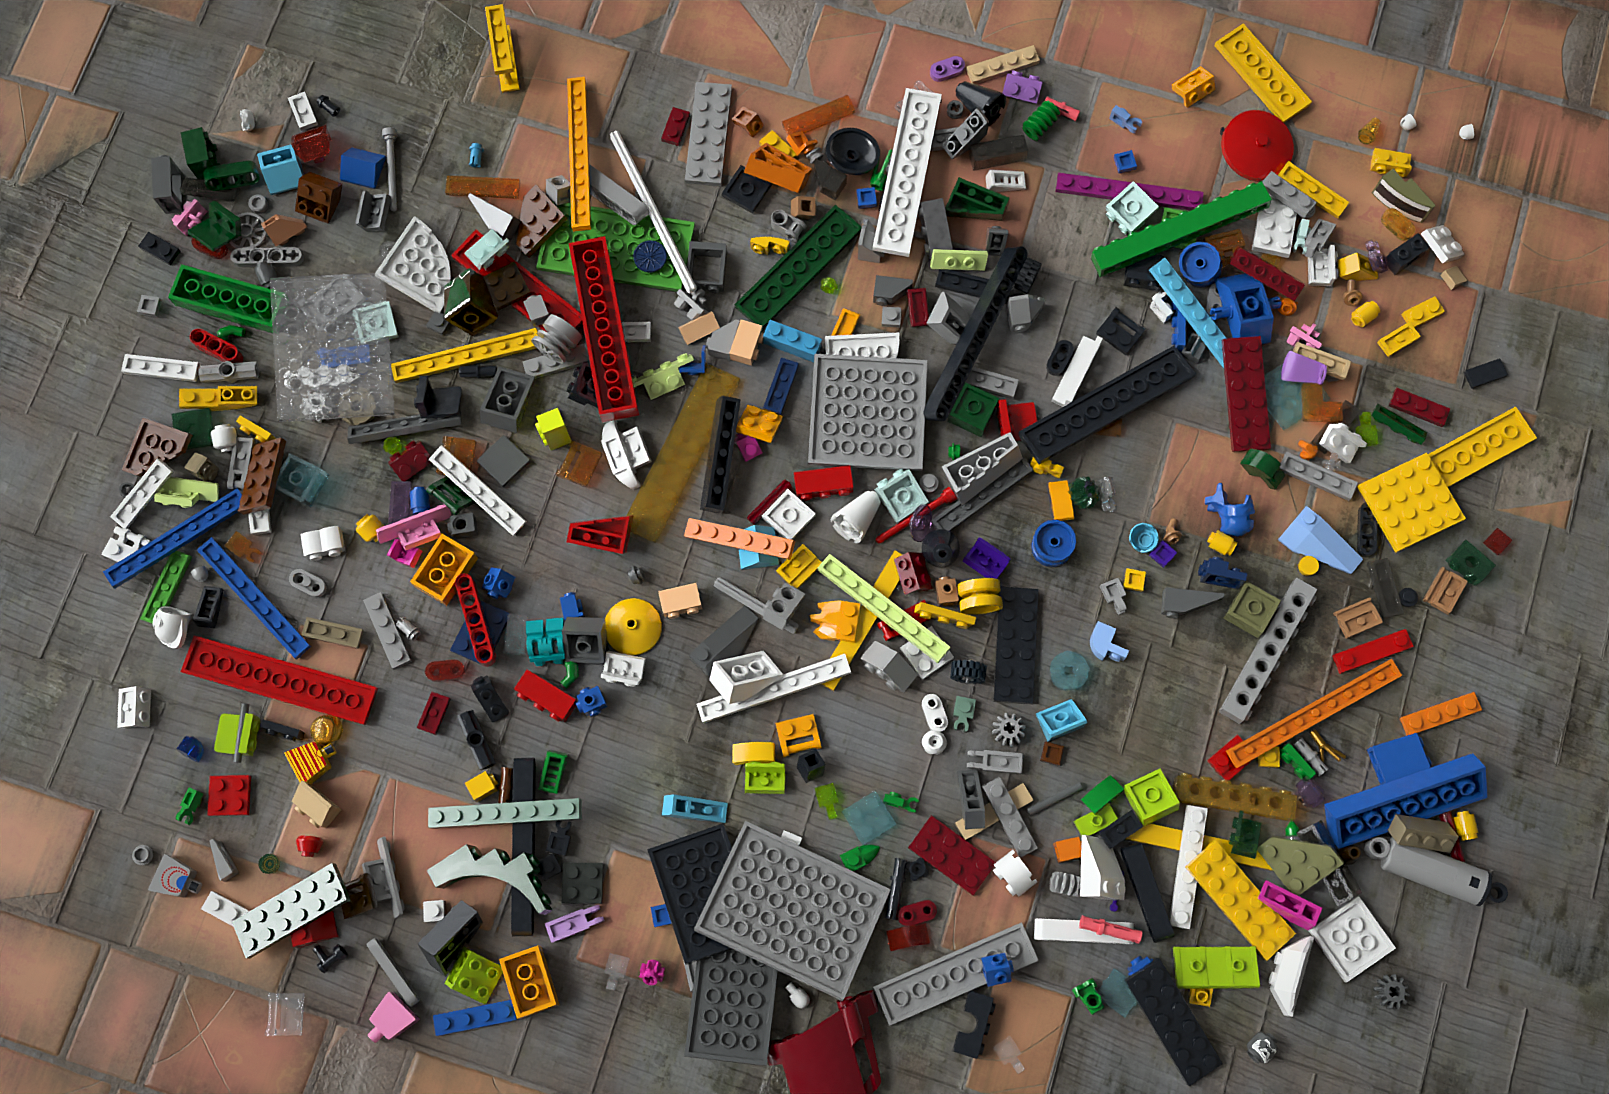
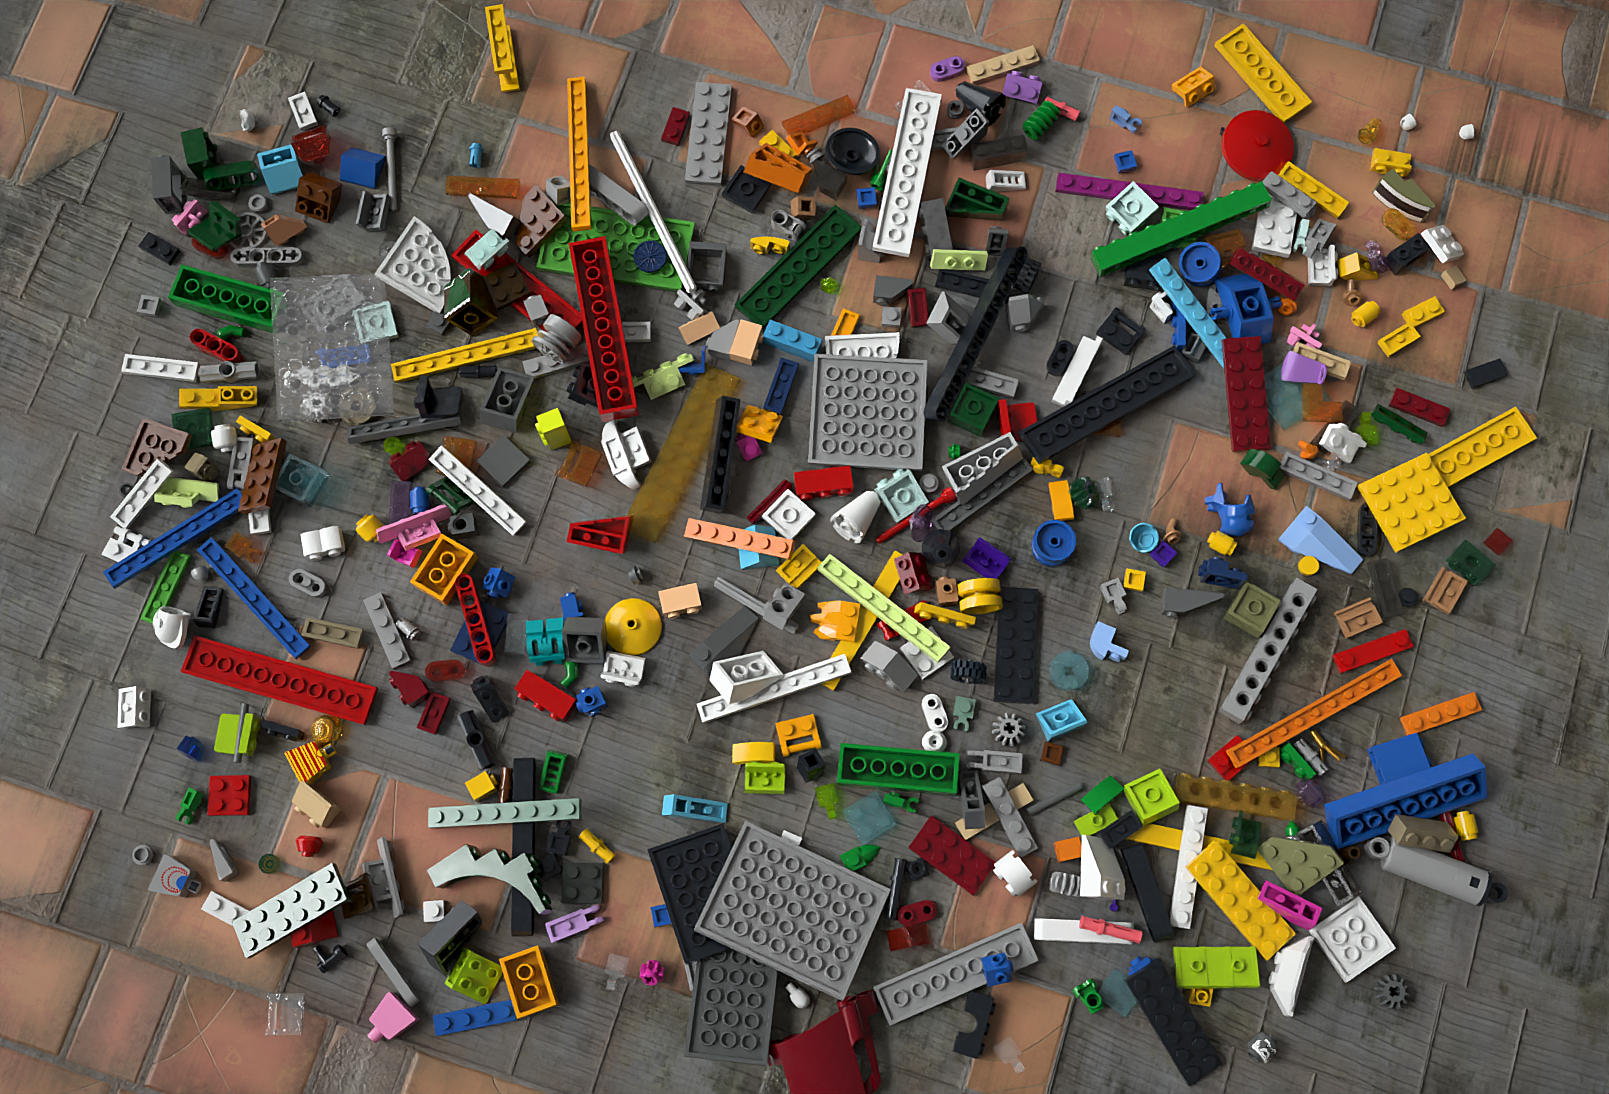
(411, 687): none -> dark red slope
(597, 846): none -> yellow pin
(898, 769): none -> green brick

